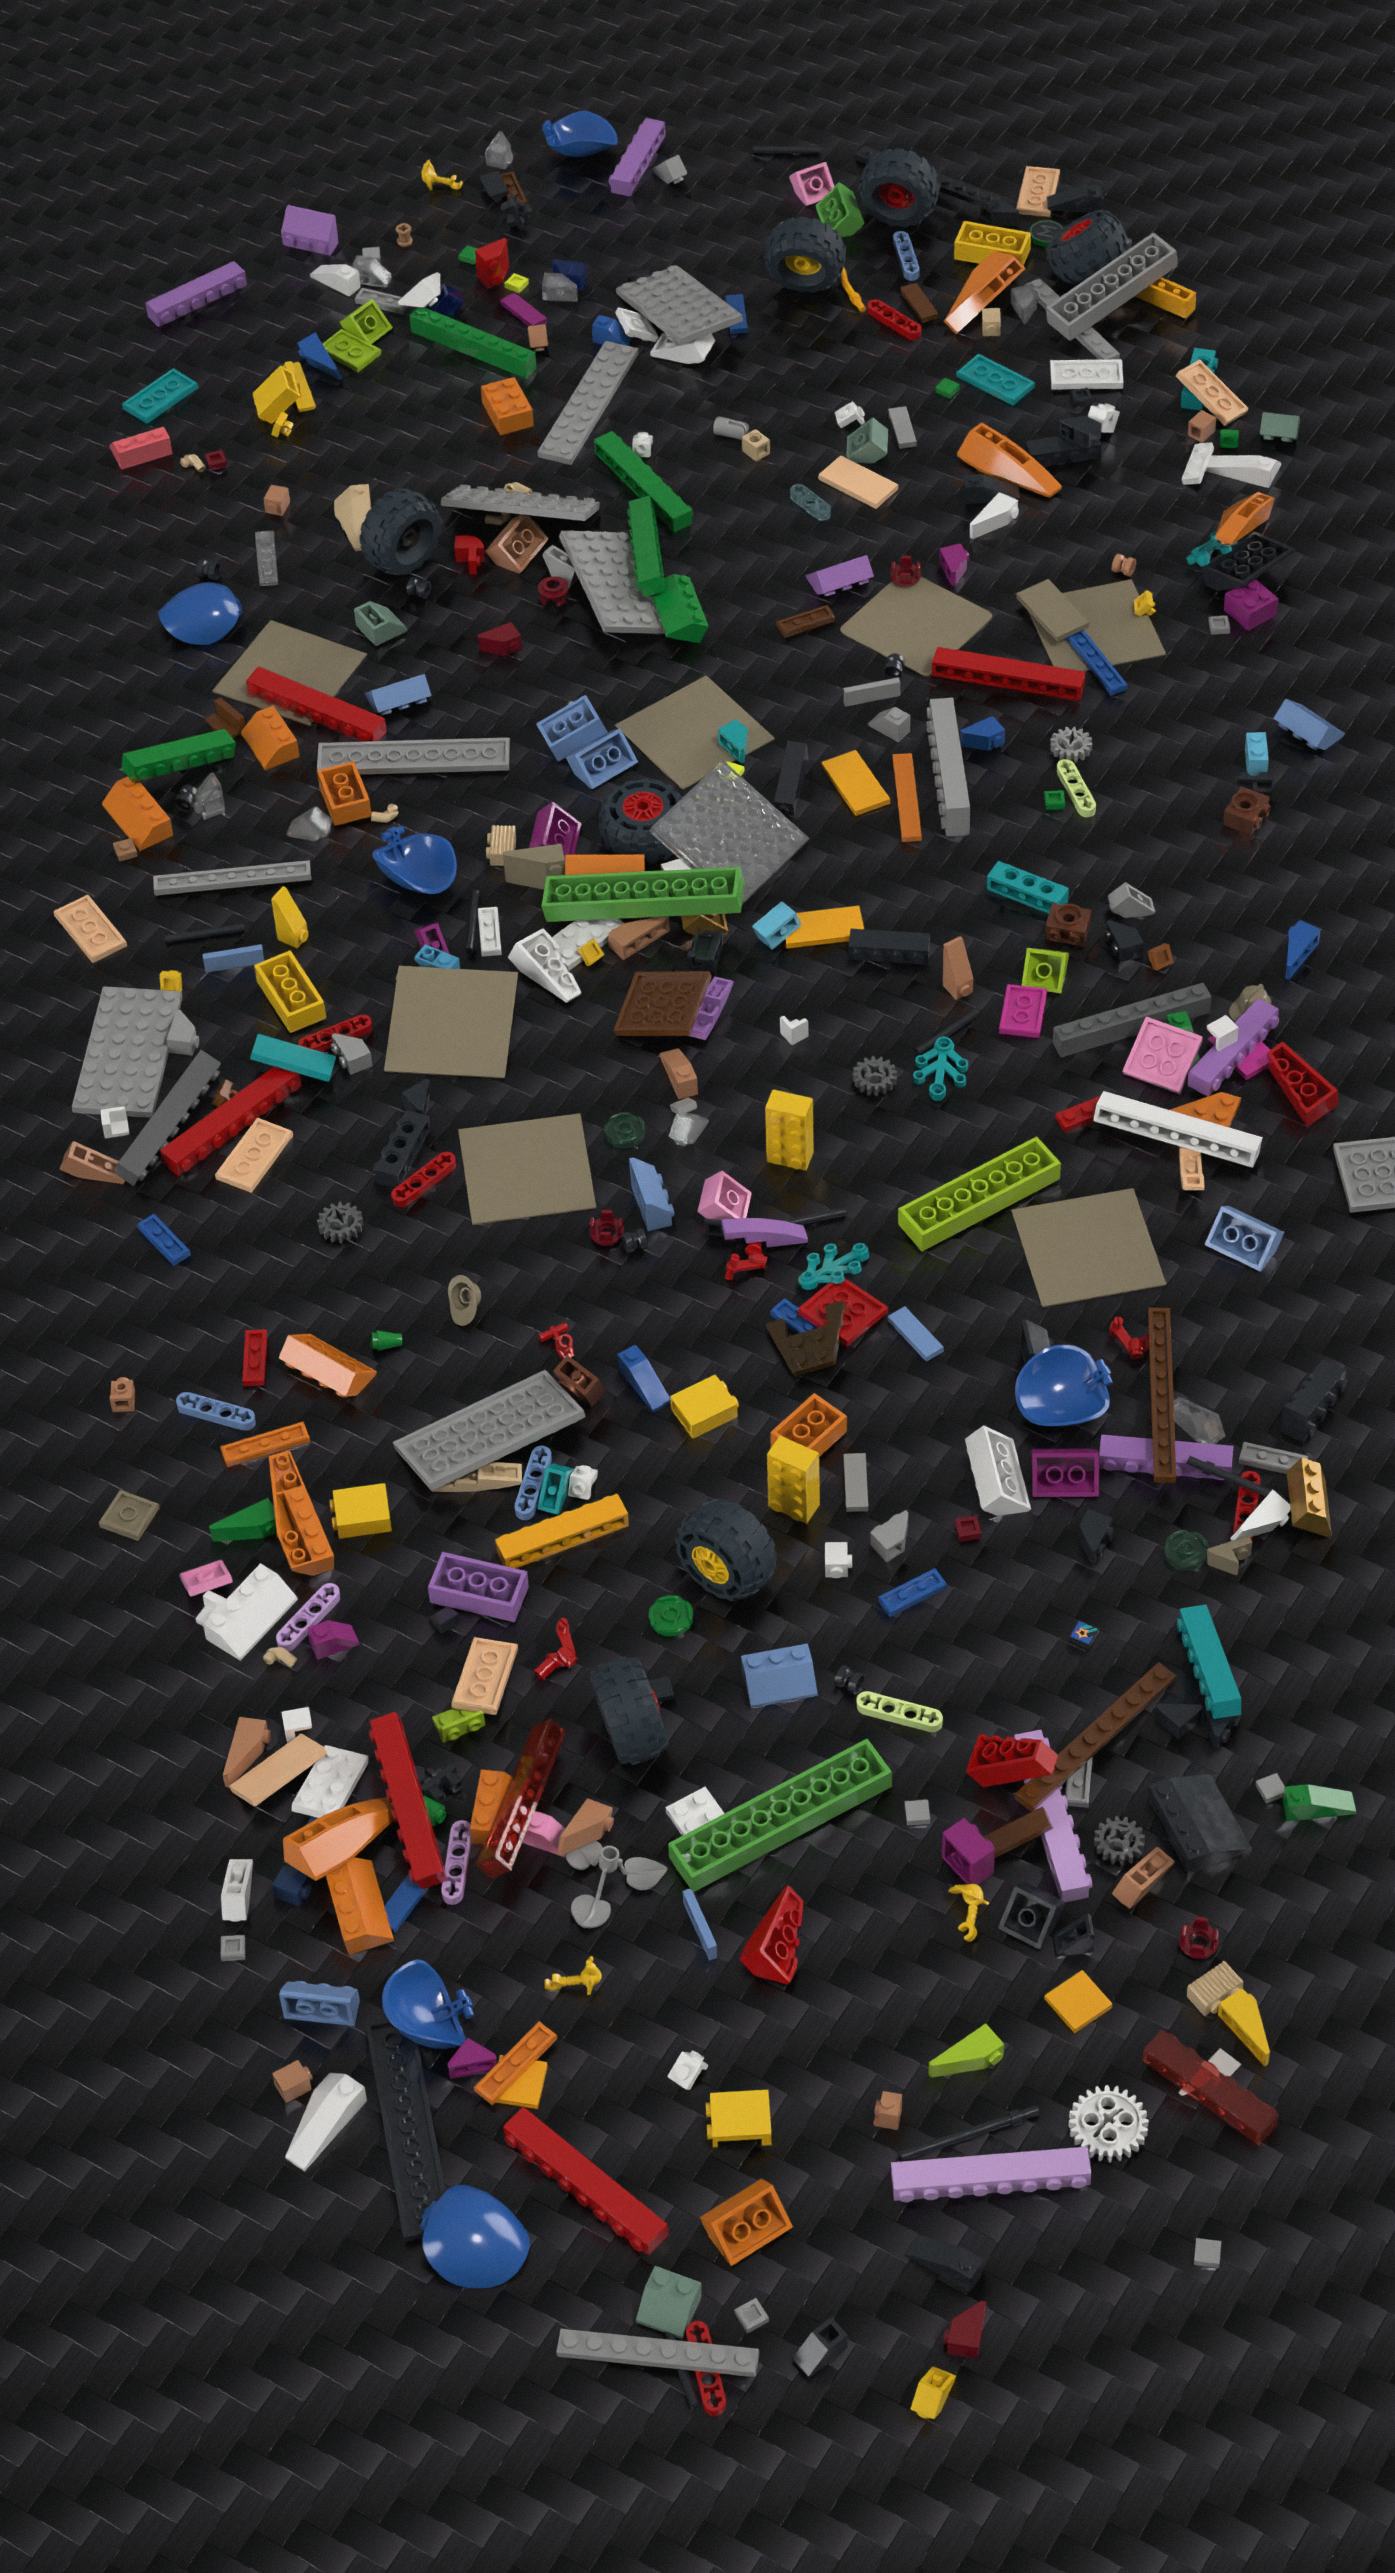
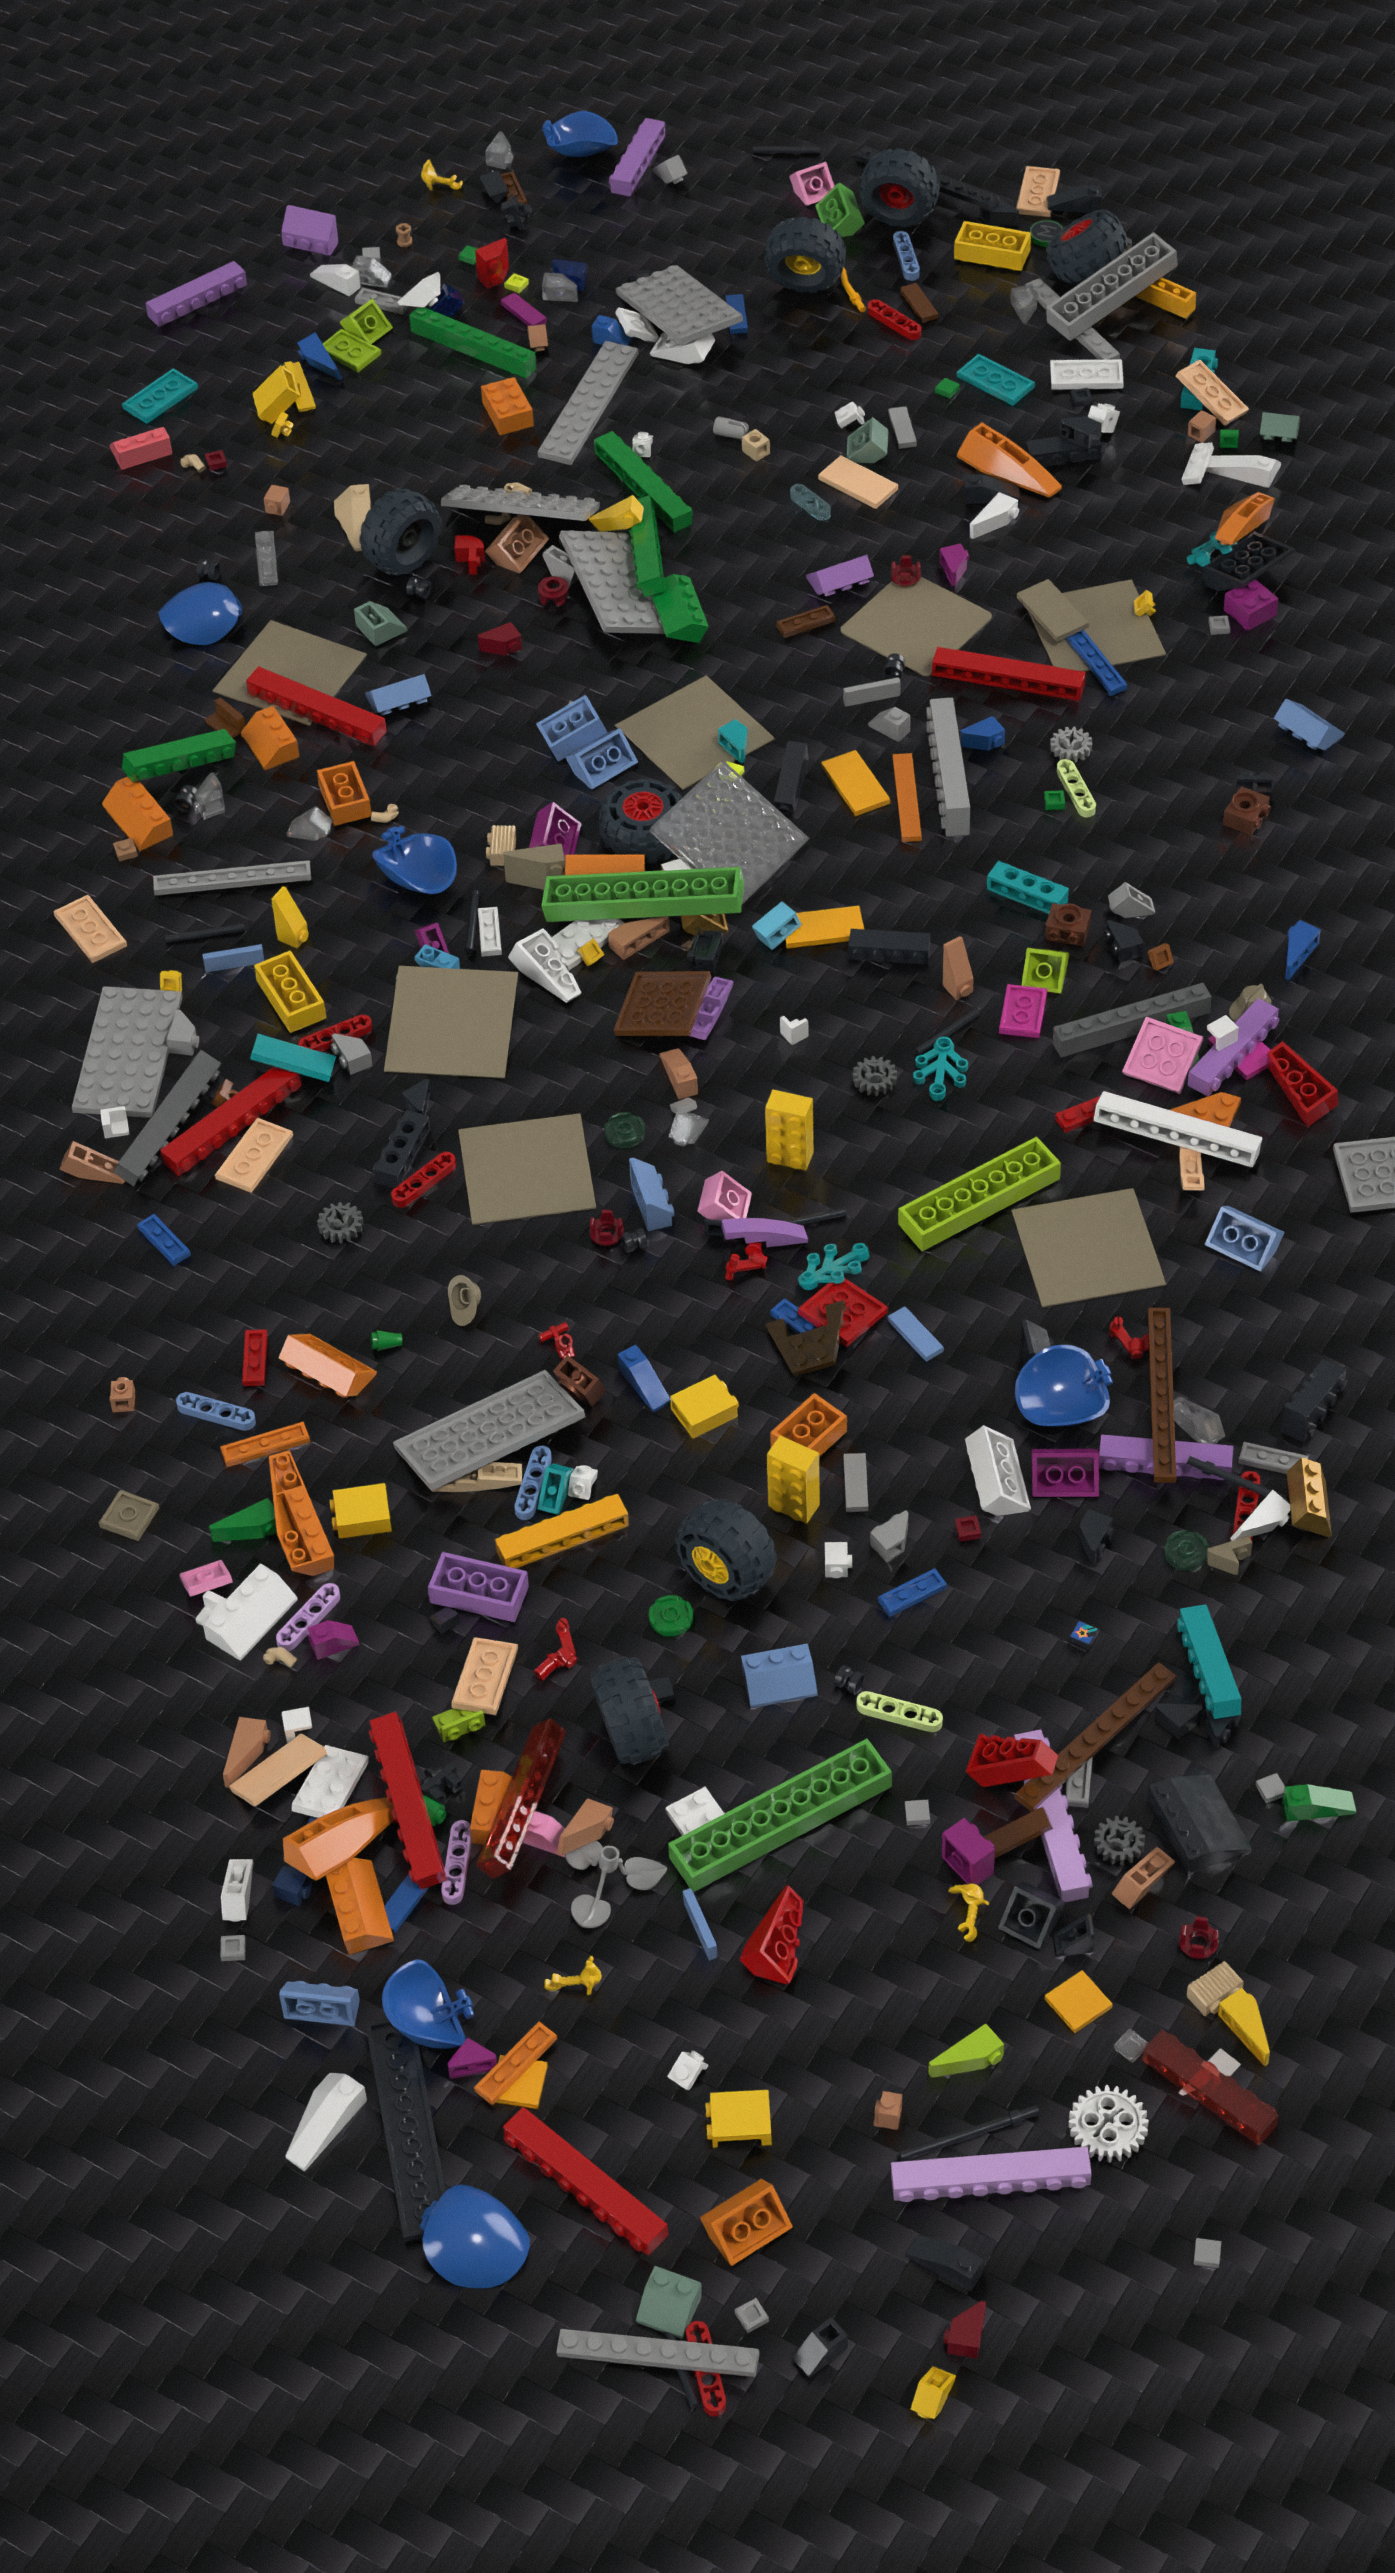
(292, 2081): nougat brick -> none
(418, 755): light grey plate -> none
(619, 516): none -> yellow slope
(982, 287): orange wedge -> none
(991, 322): tan brick -> none
(1123, 564): nougat wheel -> none
(1130, 2045): none -> clear tile
(1256, 753): medium azure brick -> none

